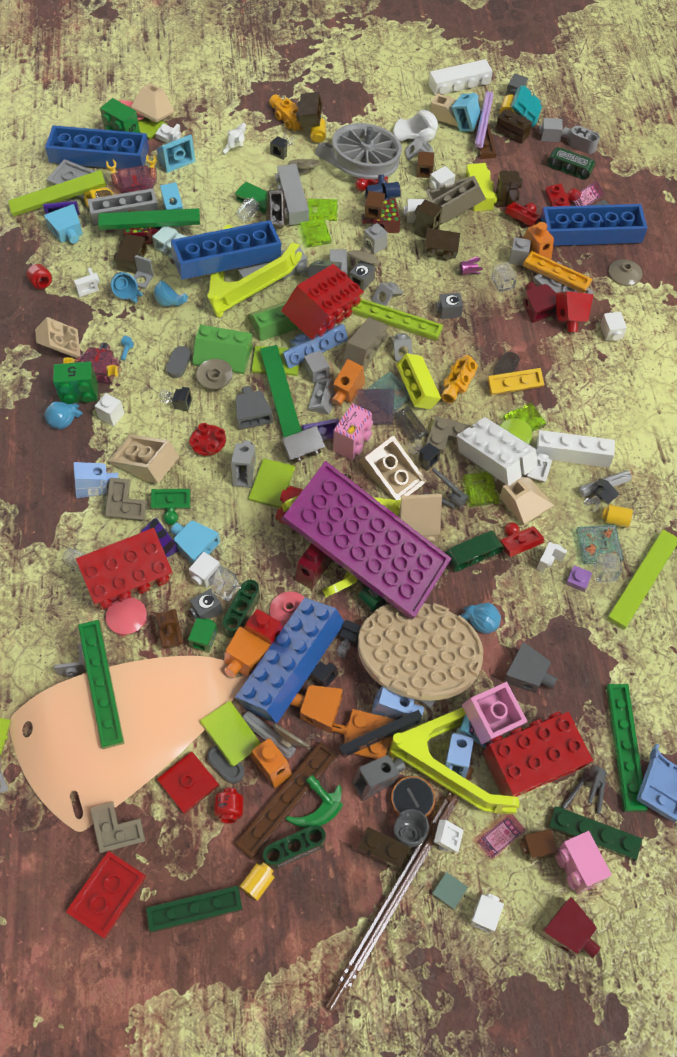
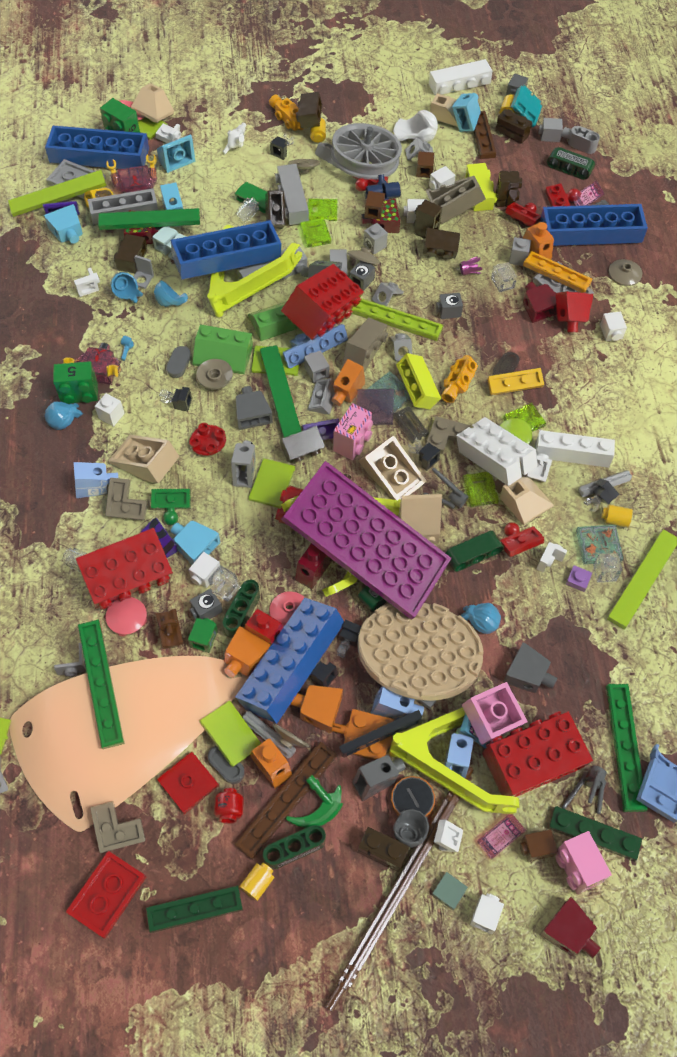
(39, 276): red head -> none
(58, 337): tan slope -> none
(484, 119): lavender axle -> none

